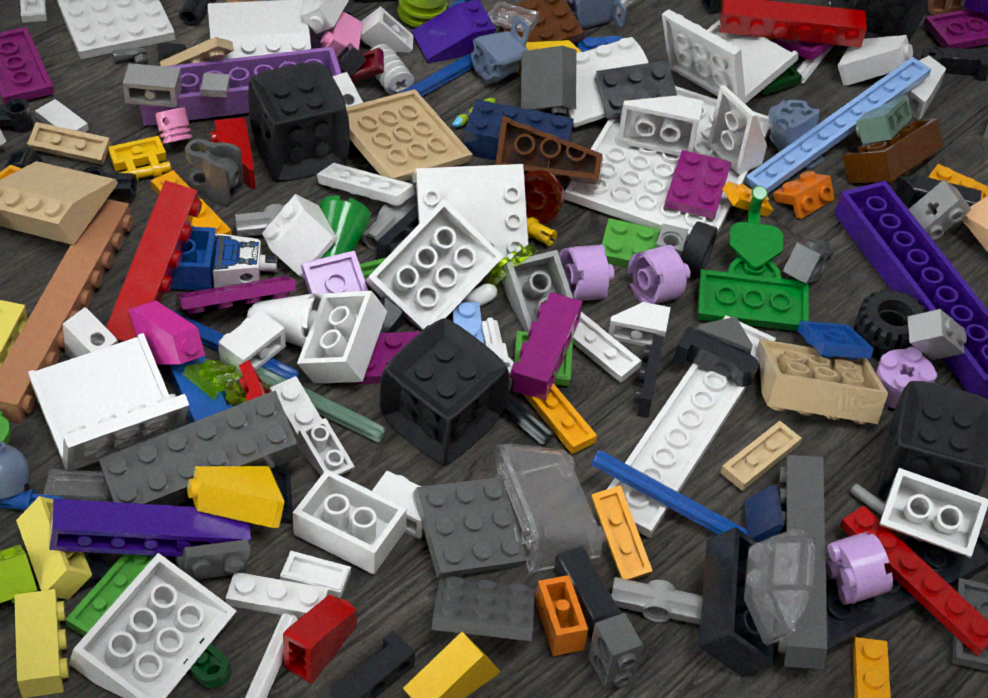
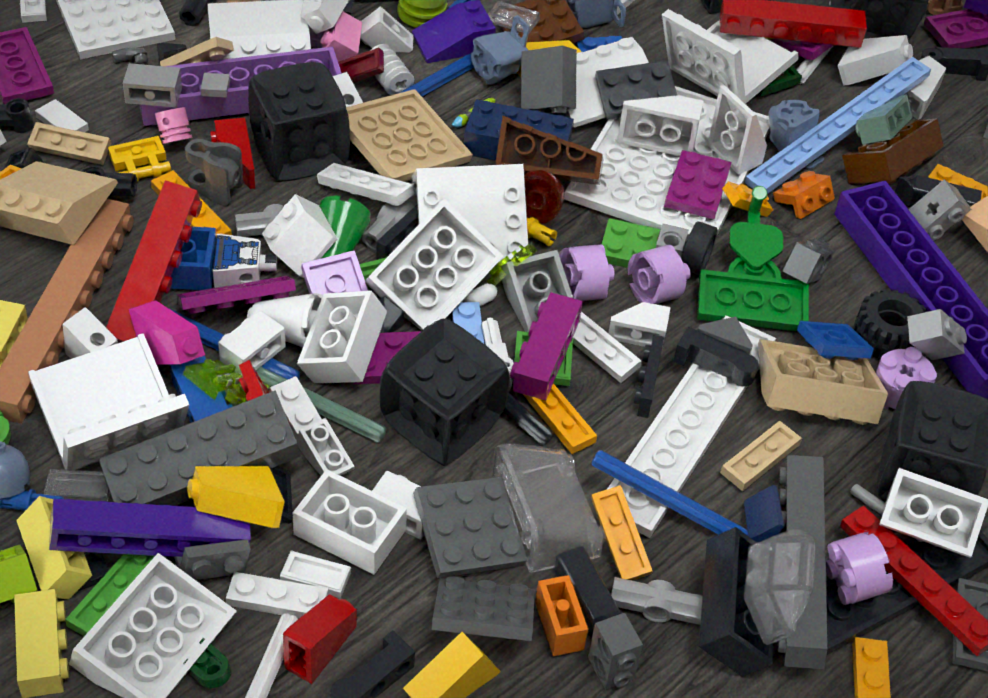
(350, 59): black slope -> none

